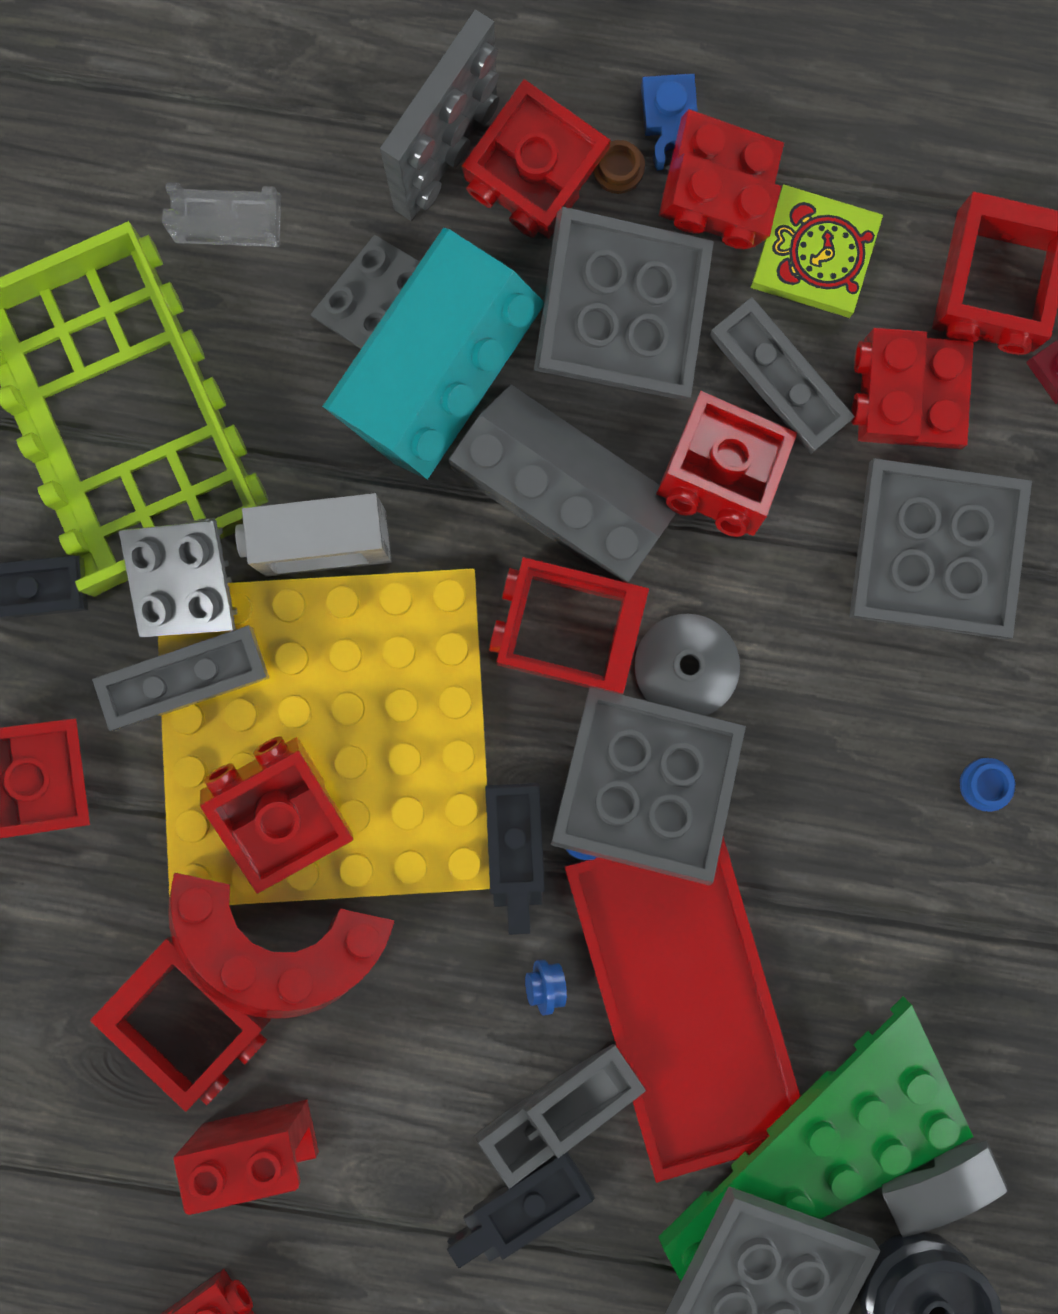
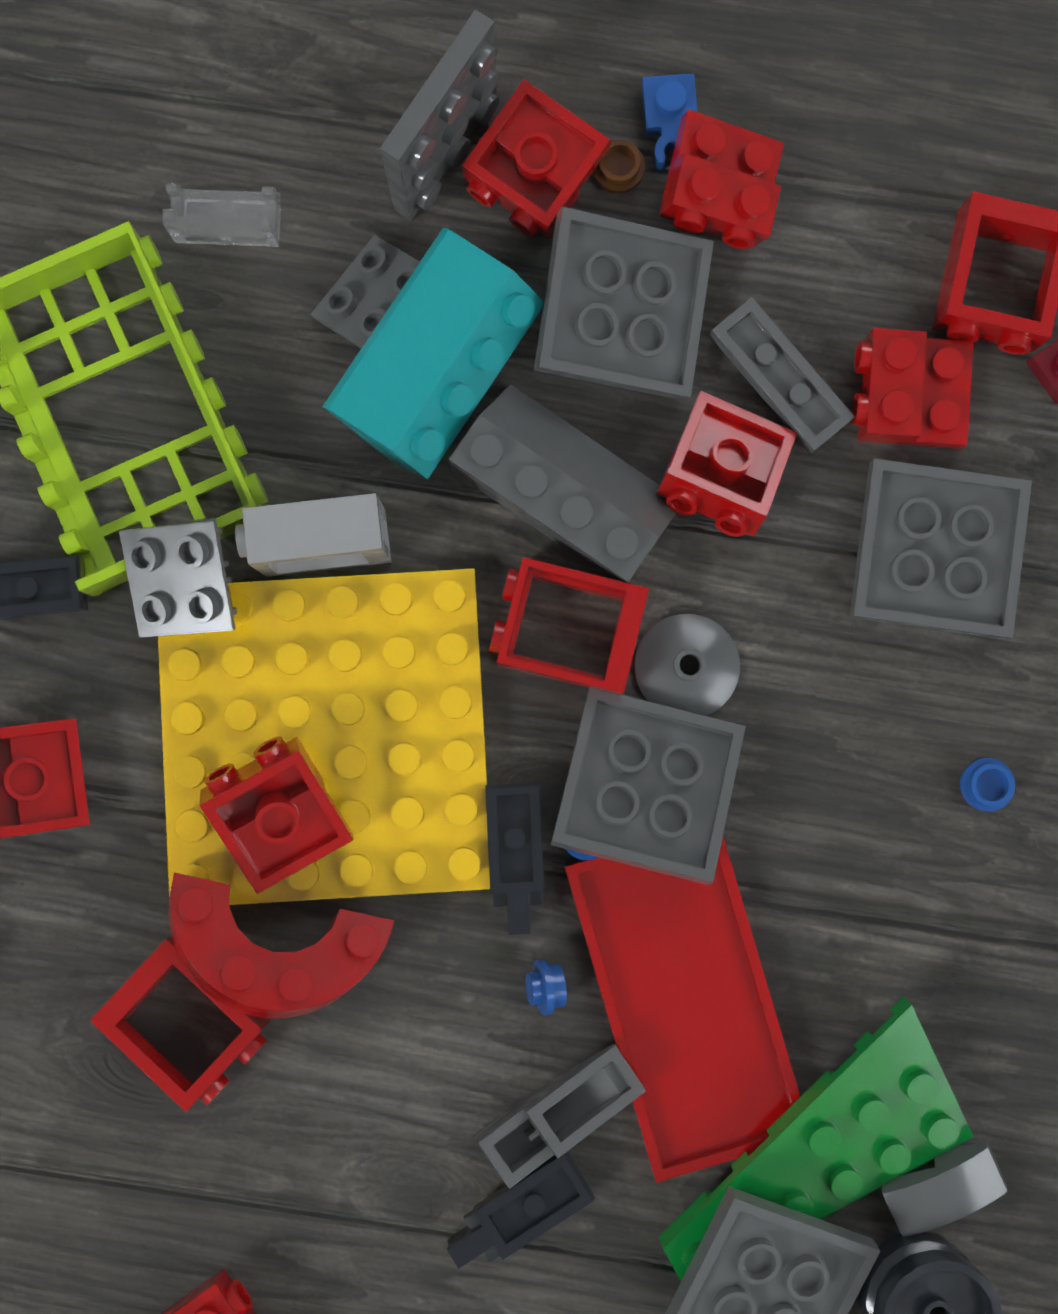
(180, 678): dark grey plate -> none
(245, 1157): red panel -> none
(817, 251): lime tile -> none

